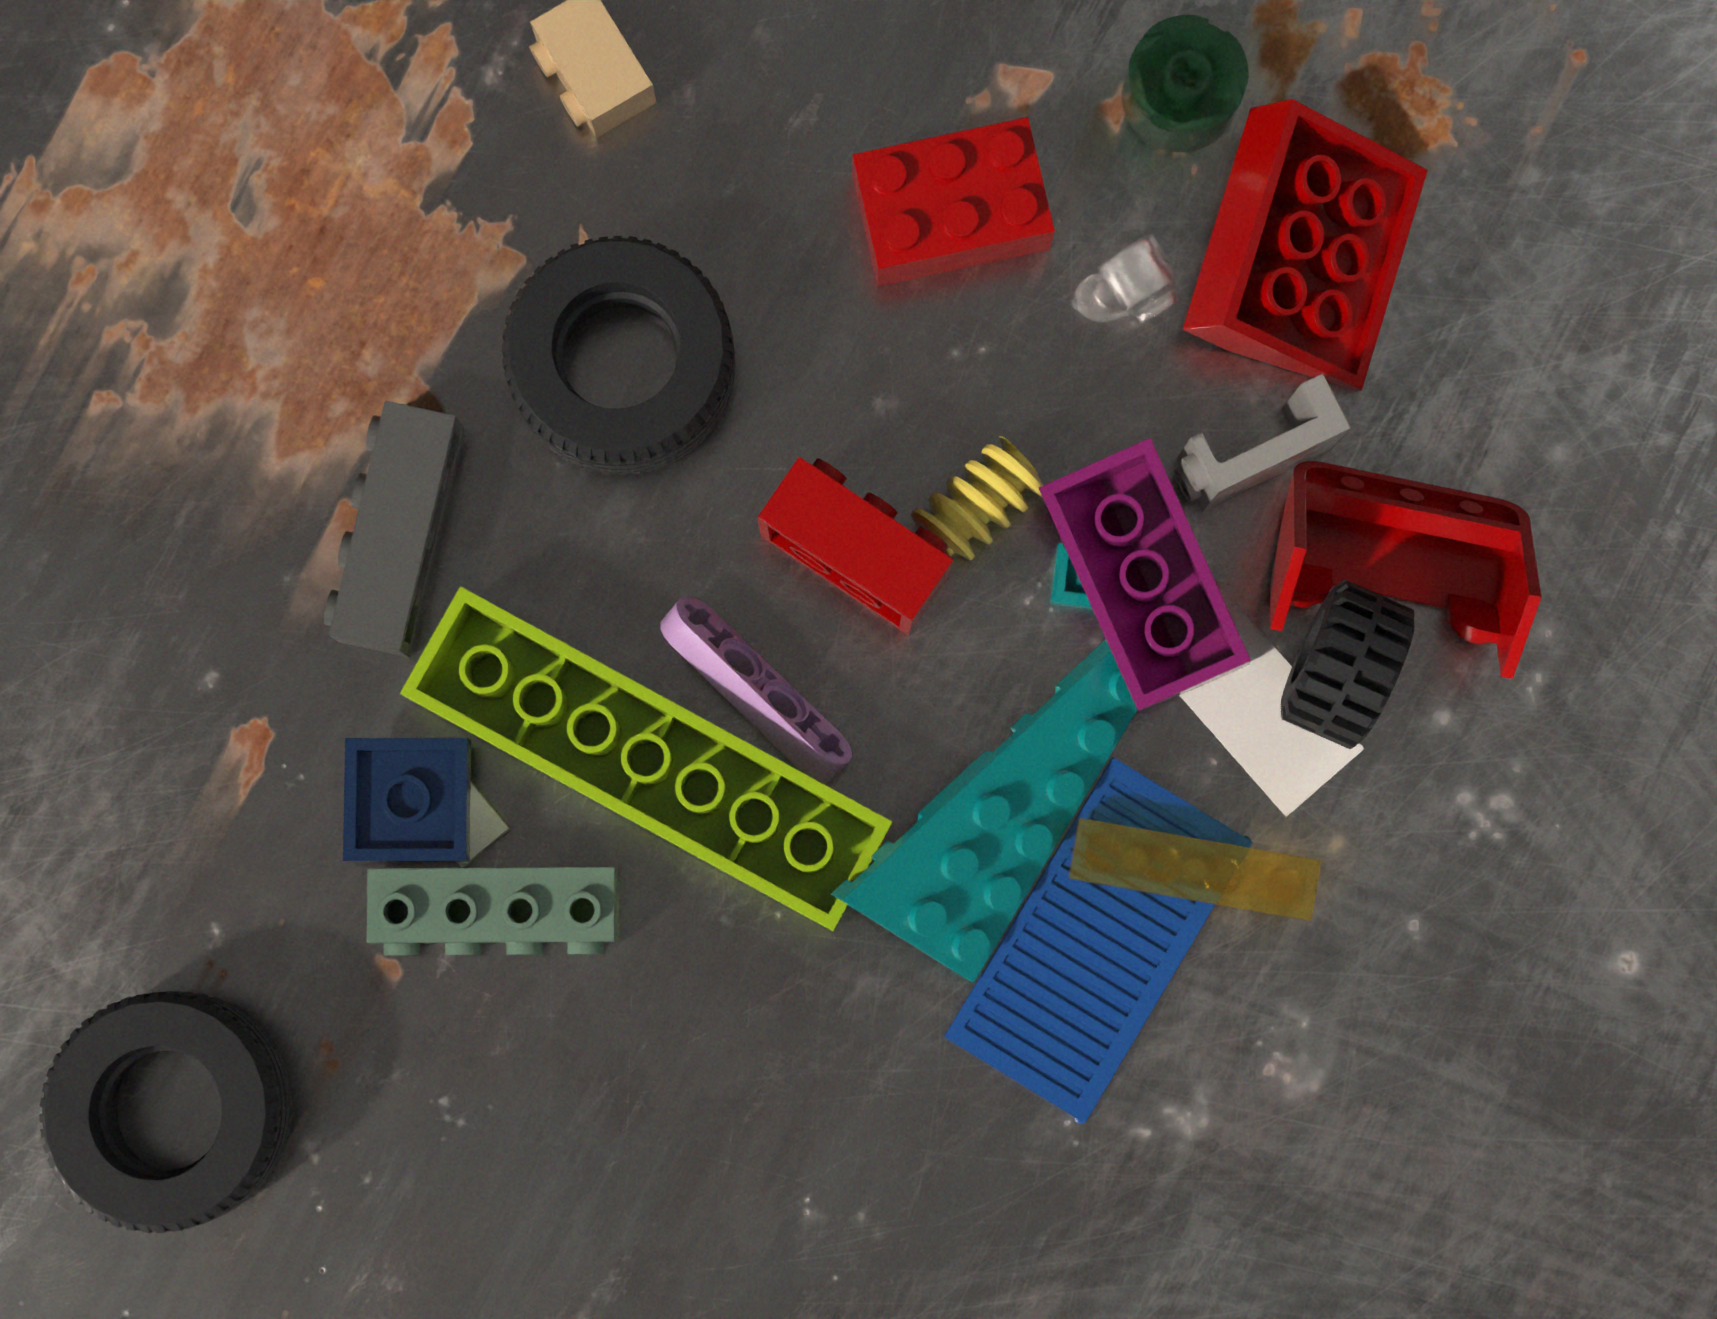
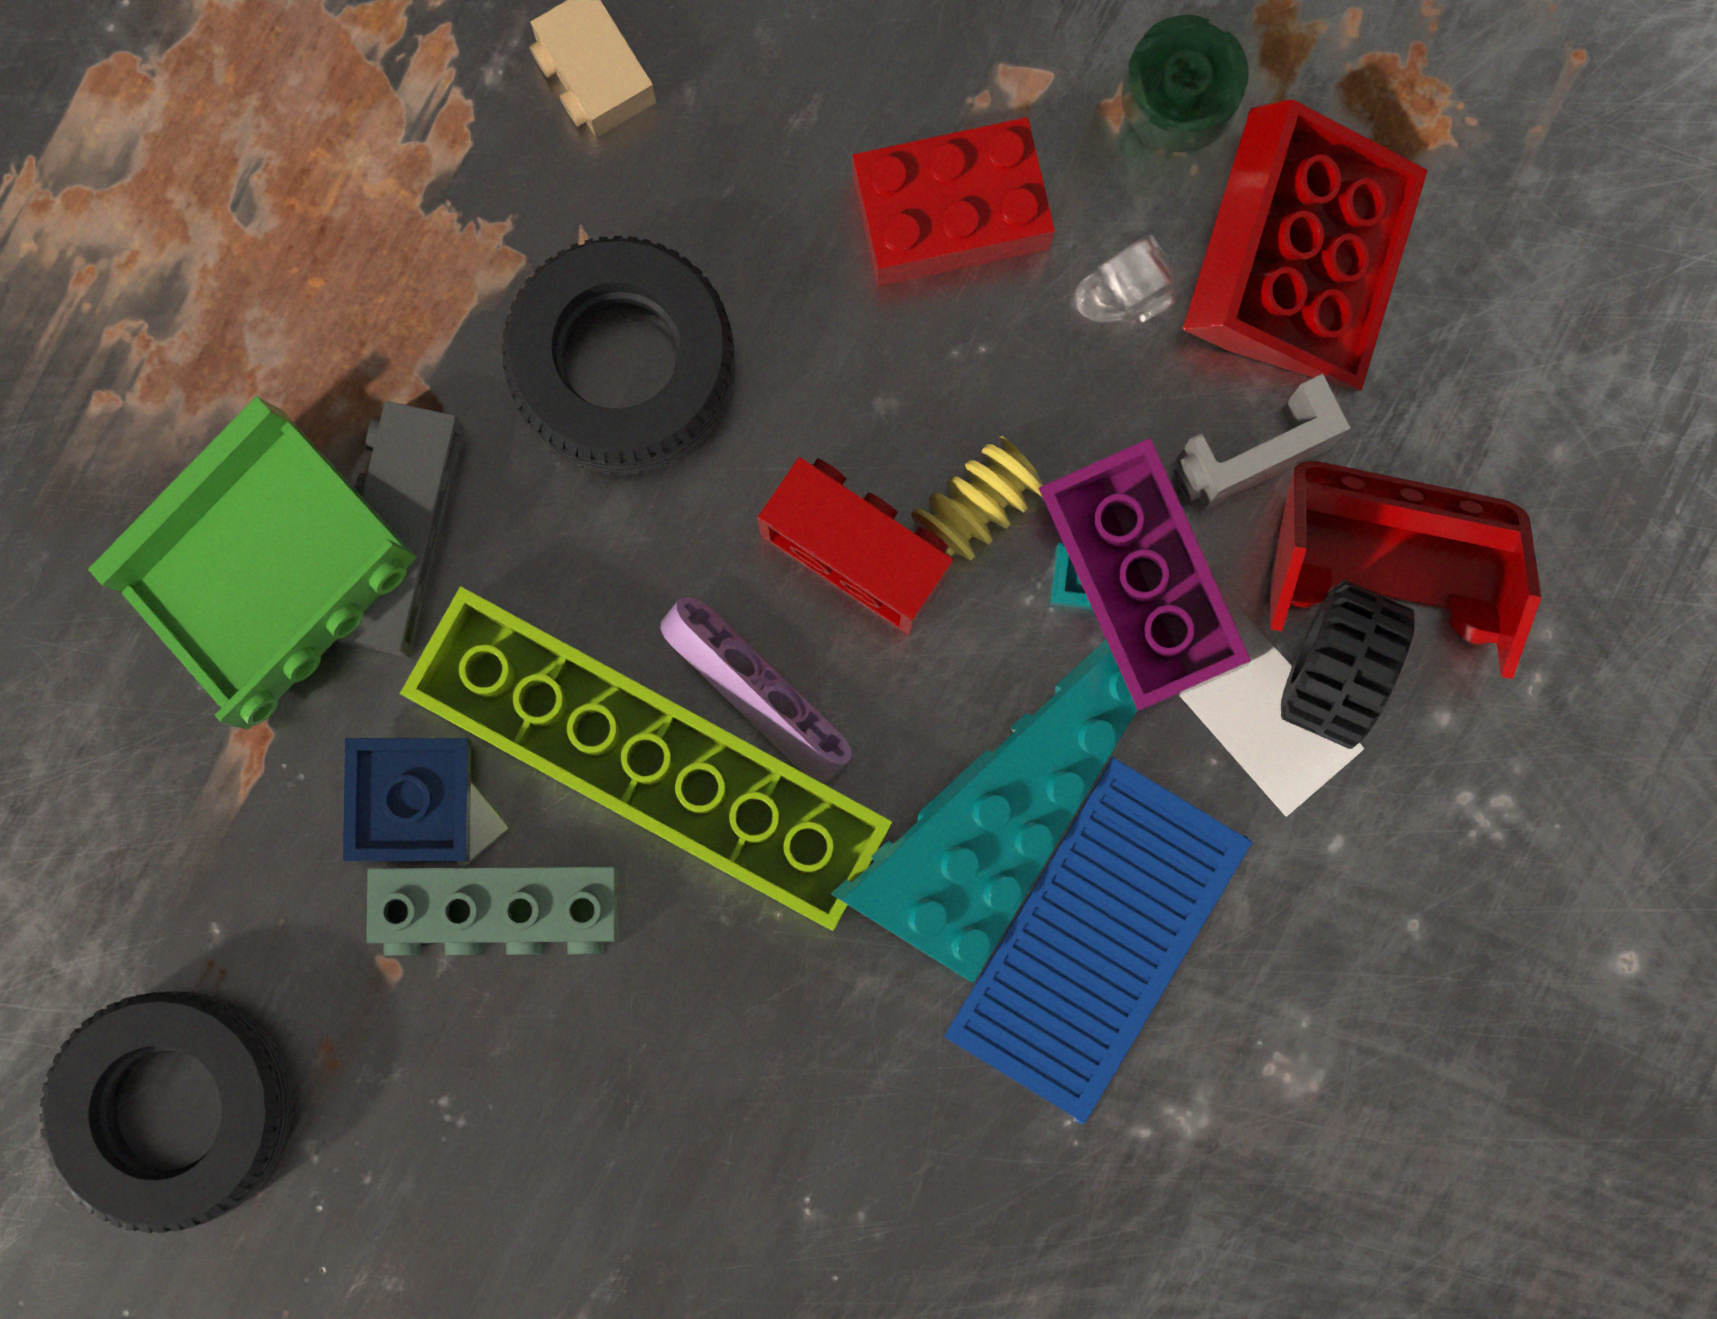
(255, 562): none -> bright green panel
(1194, 869): clear yellow plate -> none

